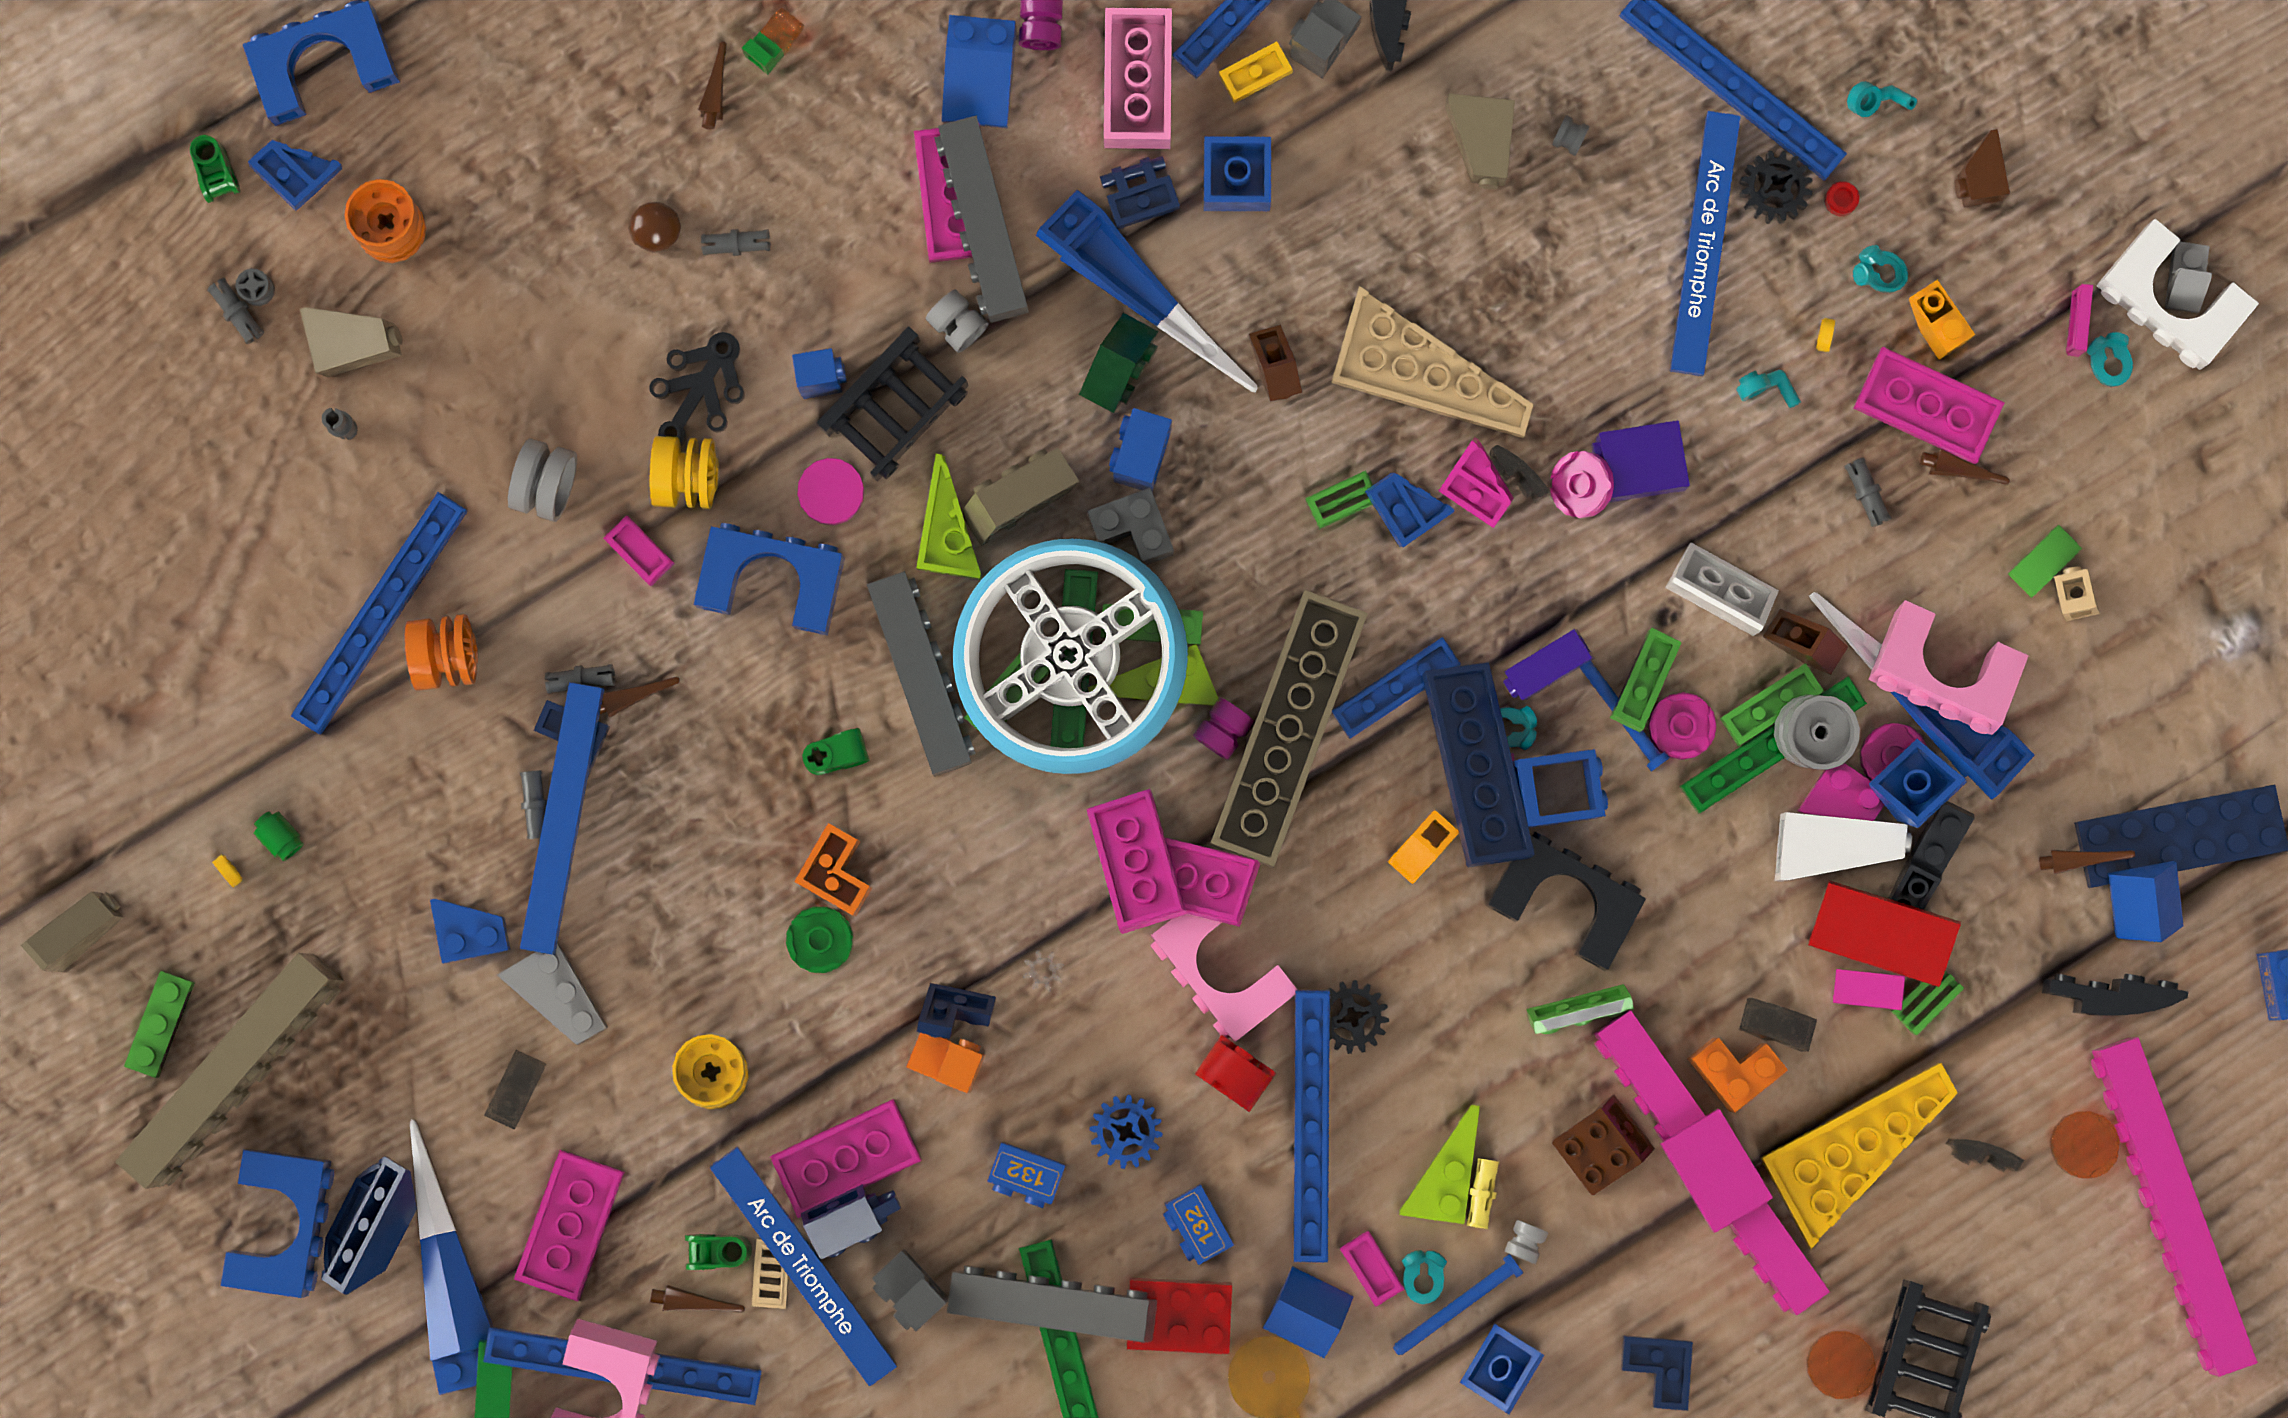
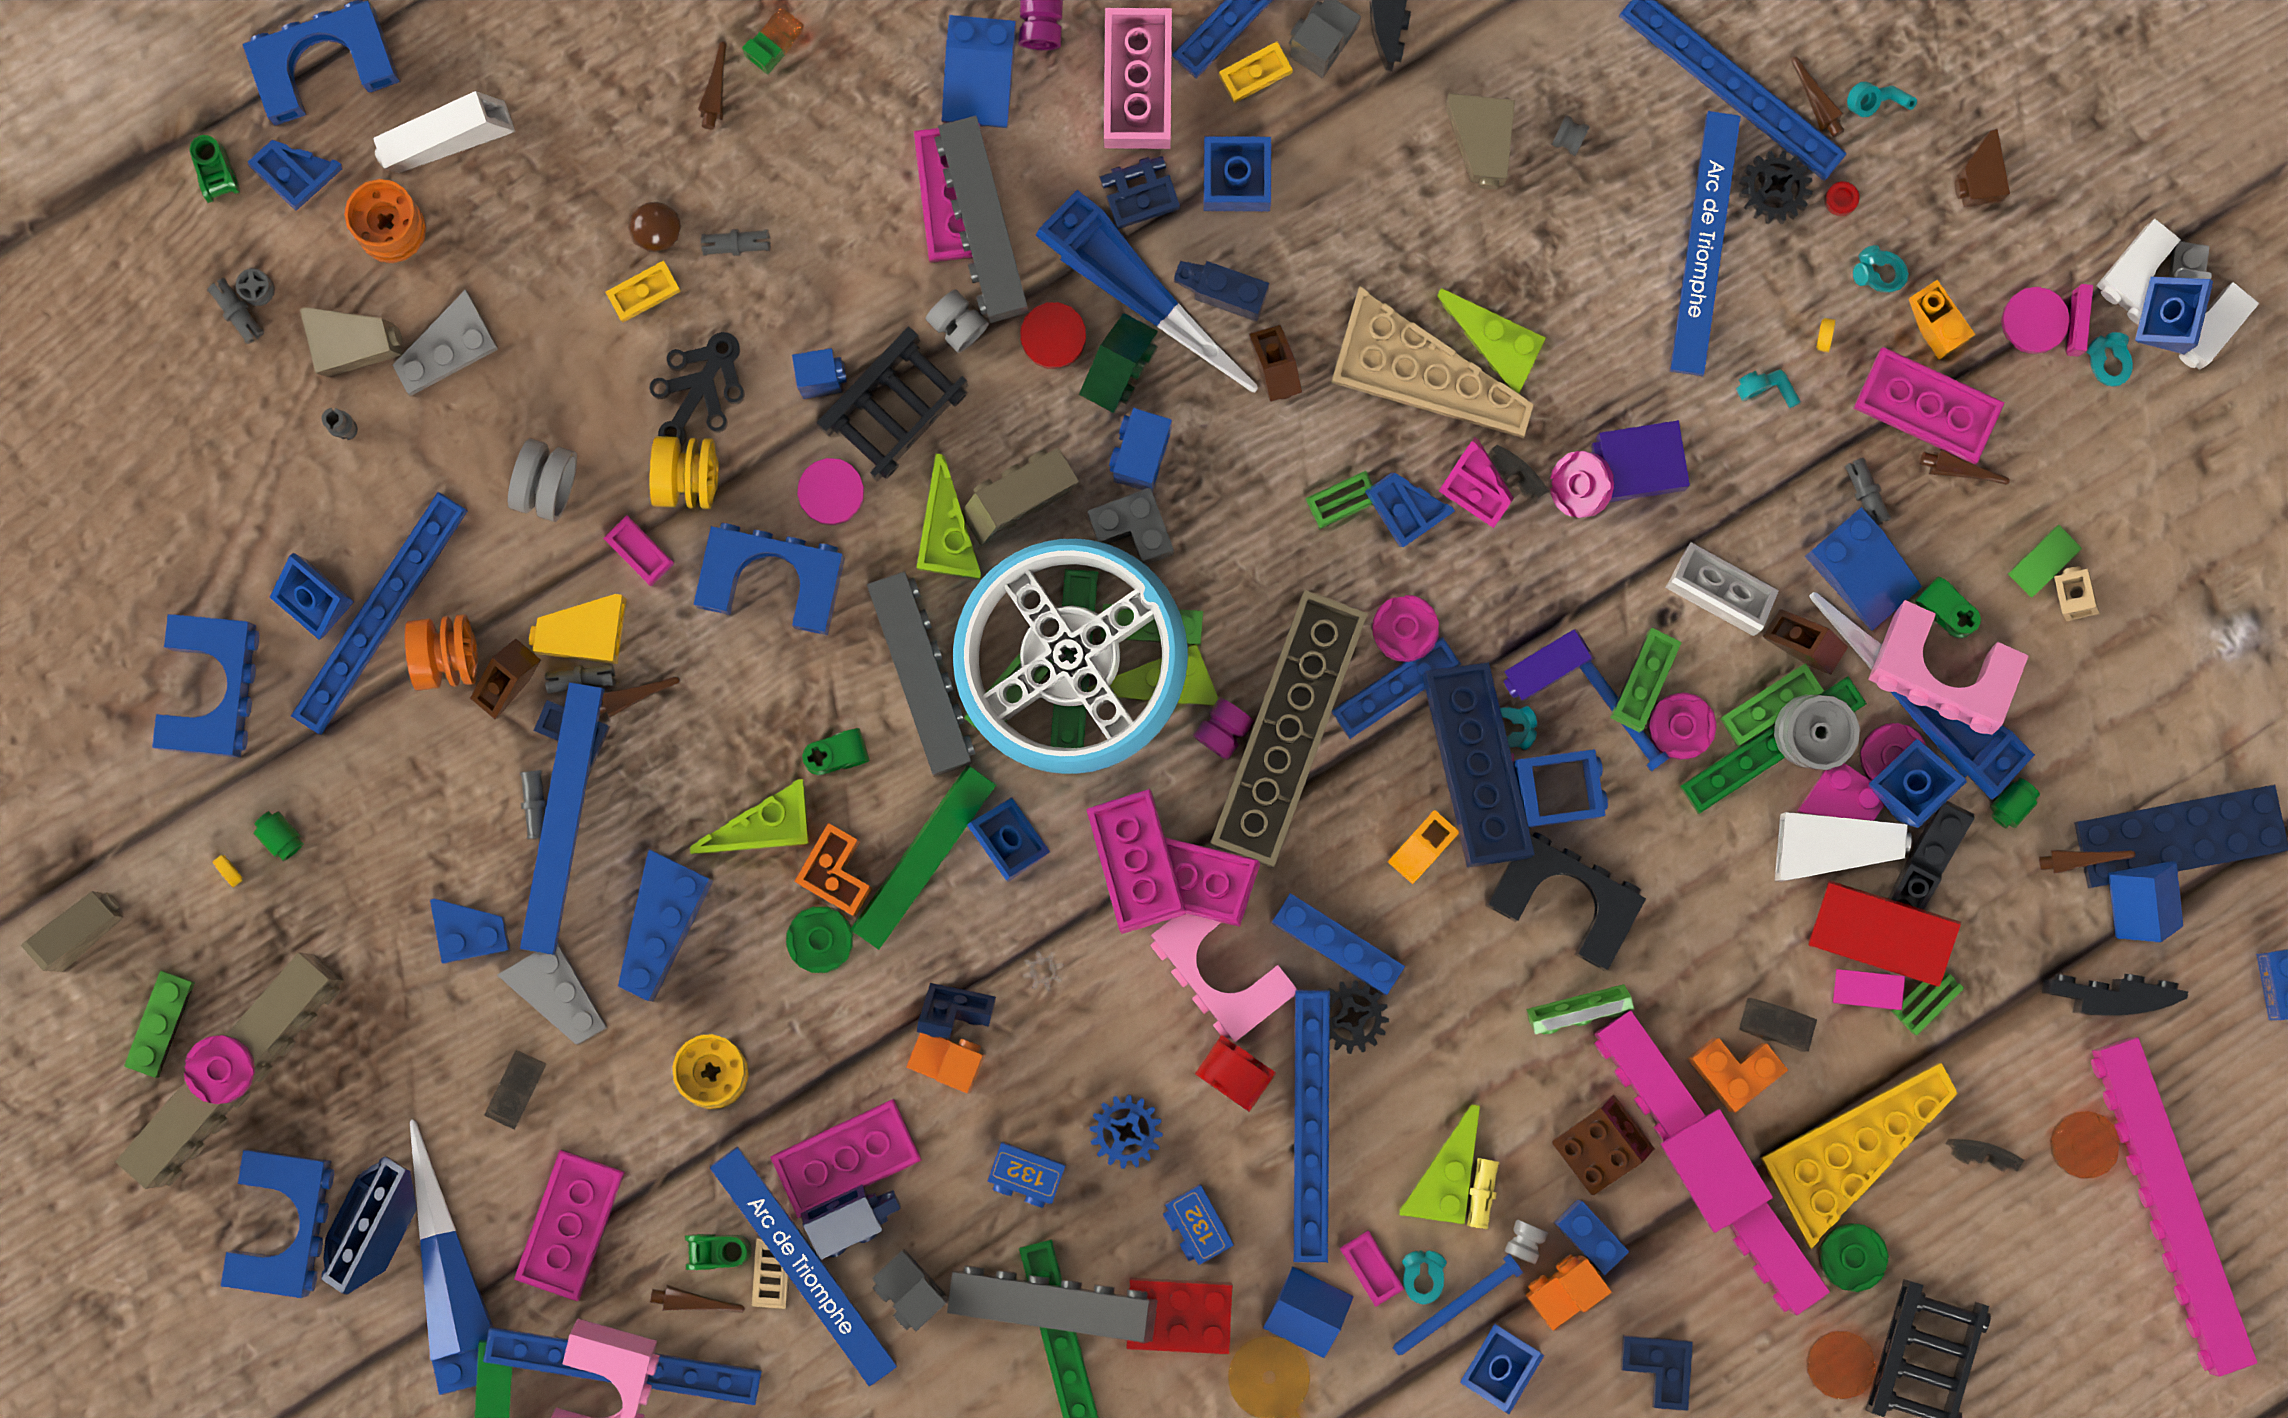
(219, 1069): none -> dark pink tile
(223, 728): none -> blue arch
(309, 596): none -> blue slope
(444, 132): none -> white slope
(446, 346): none -> light grey wing
(505, 678): none -> reddish brown slope
(583, 631): none -> yellow slope
(643, 291): none -> yellow plate
(662, 918): none -> blue wedge
(773, 823): none -> lime wing
(923, 857): none -> green tile
(1008, 839): none -> blue slope
(1053, 335): none -> red tile
(1223, 288): none -> dark blue hinge
(1338, 944): none -> blue arch
(1405, 628): none -> dark pink tile
(1503, 343): none -> lime wing
(1567, 1291): none -> orange brick
(1591, 1237): none -> blue brick
(1825, 110): none -> reddish brown piece
(1853, 1257): none -> green tile
(1864, 569): none -> blue slope
(1949, 606): none -> green piece
(2014, 803): none -> green brick
(2035, 320): none -> dark pink tile
(2174, 313): none -> blue slope

